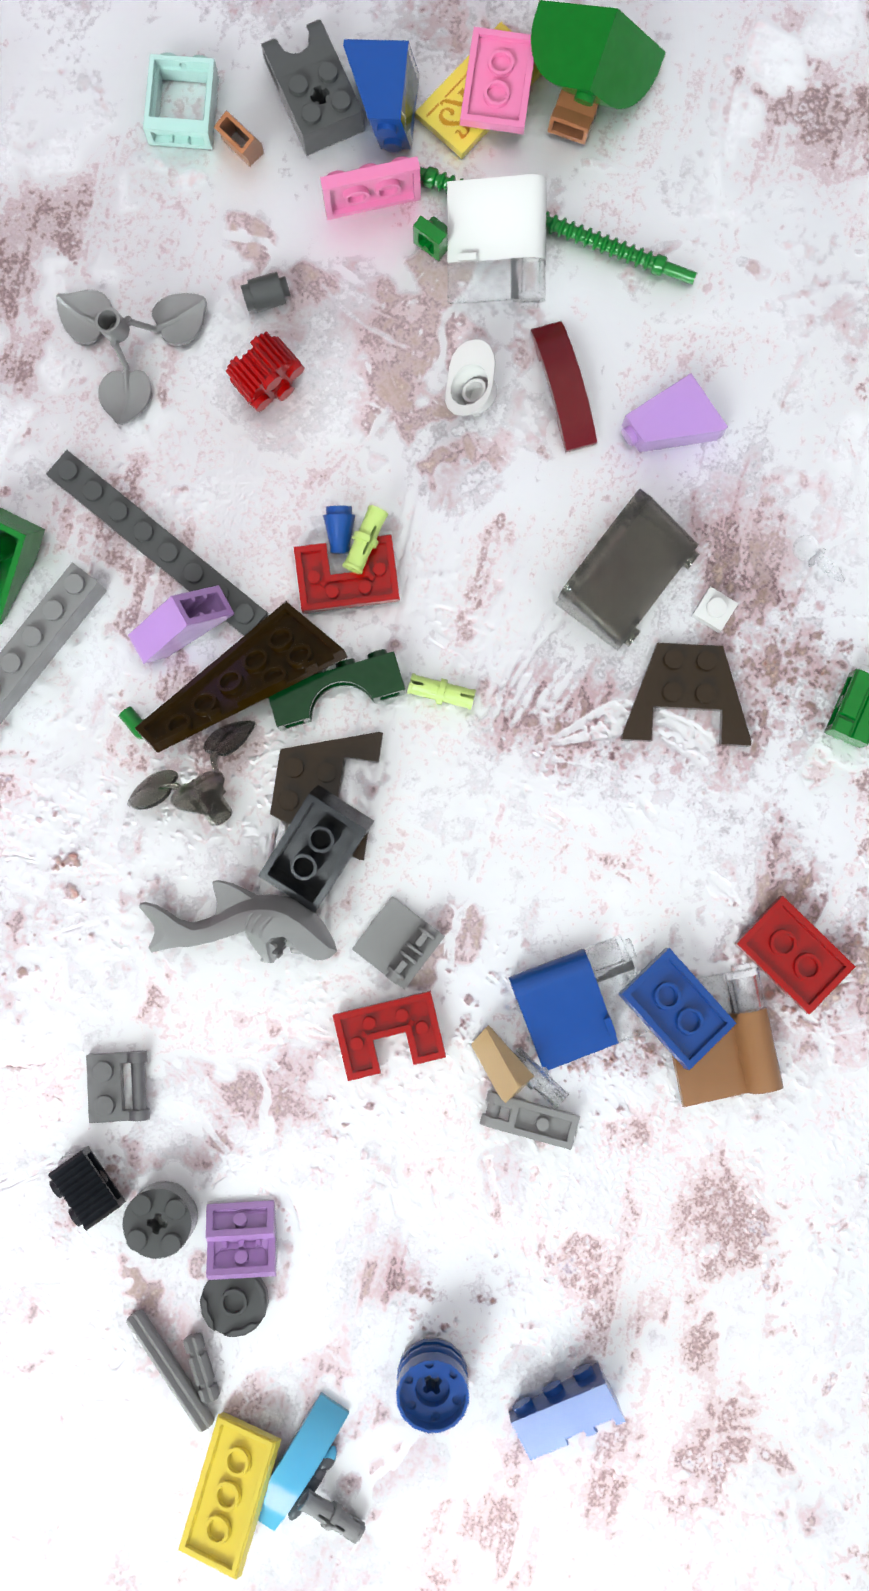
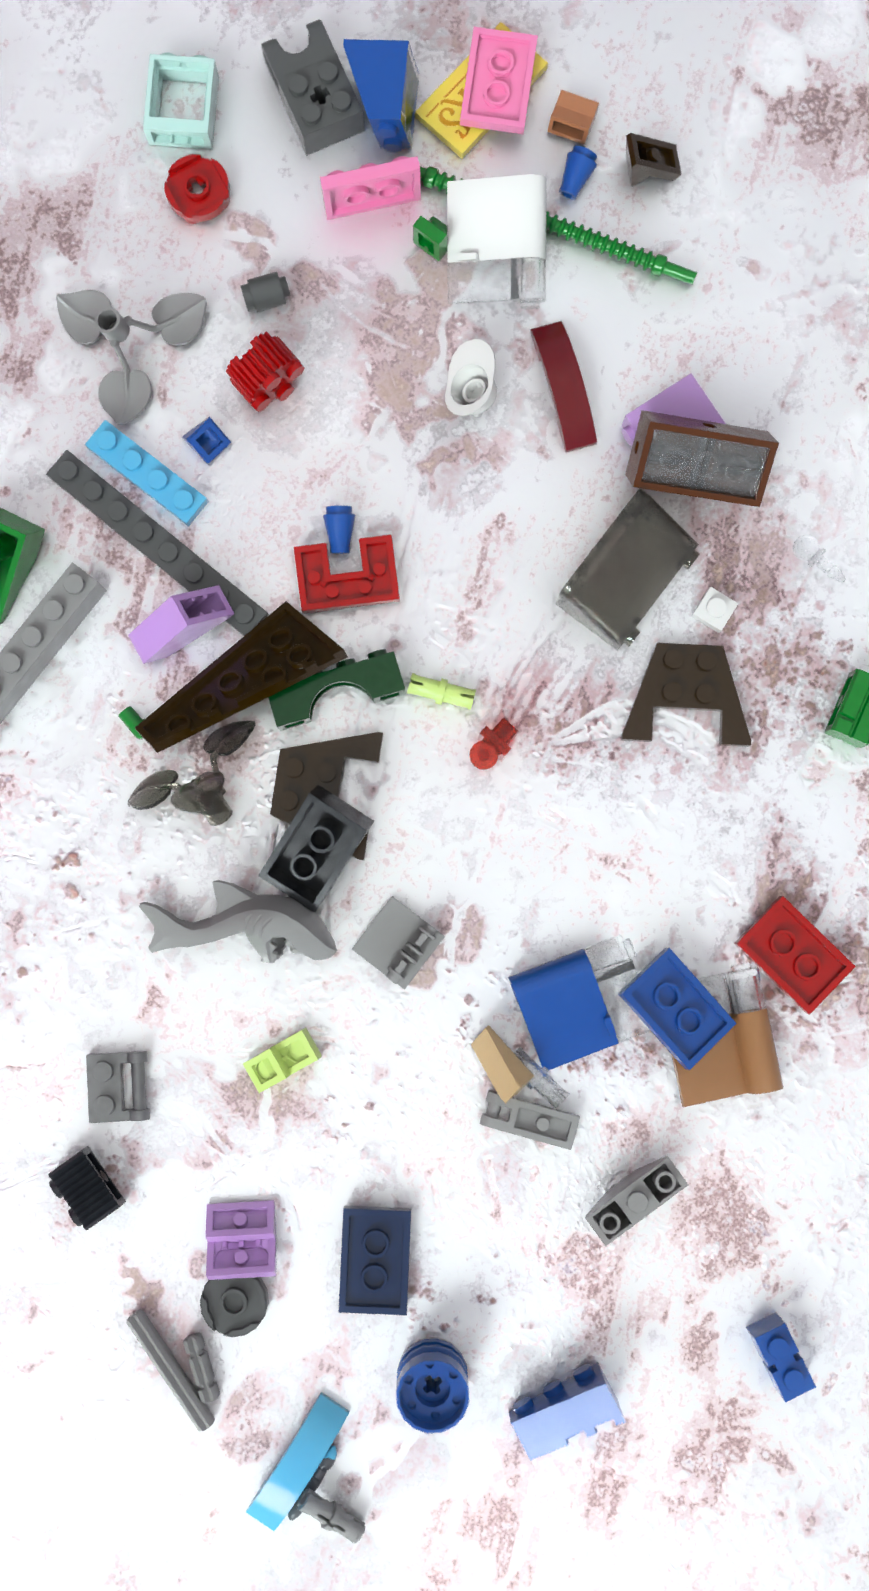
(145, 1233): dark grey brick -> none
(146, 473): none -> medium azure plate
(201, 206): none -> red plate
(207, 440): none -> blue slope
(229, 1495): light yellow tile -> none
(251, 151): nougat piece -> none
(282, 1060): none -> yellowish green slope
(361, 1026): red plate -> none
(365, 539): yellowish green pin -> none
(374, 1260): none -> dark blue plate
(492, 745): none -> clear red hips
(577, 170): none -> blue cone
(594, 53): green brick -> none
(635, 1198): none -> light grey slope
(651, 158): none -> dark brown slope
(701, 458): none -> brick
(779, 1349): none -> blue piece

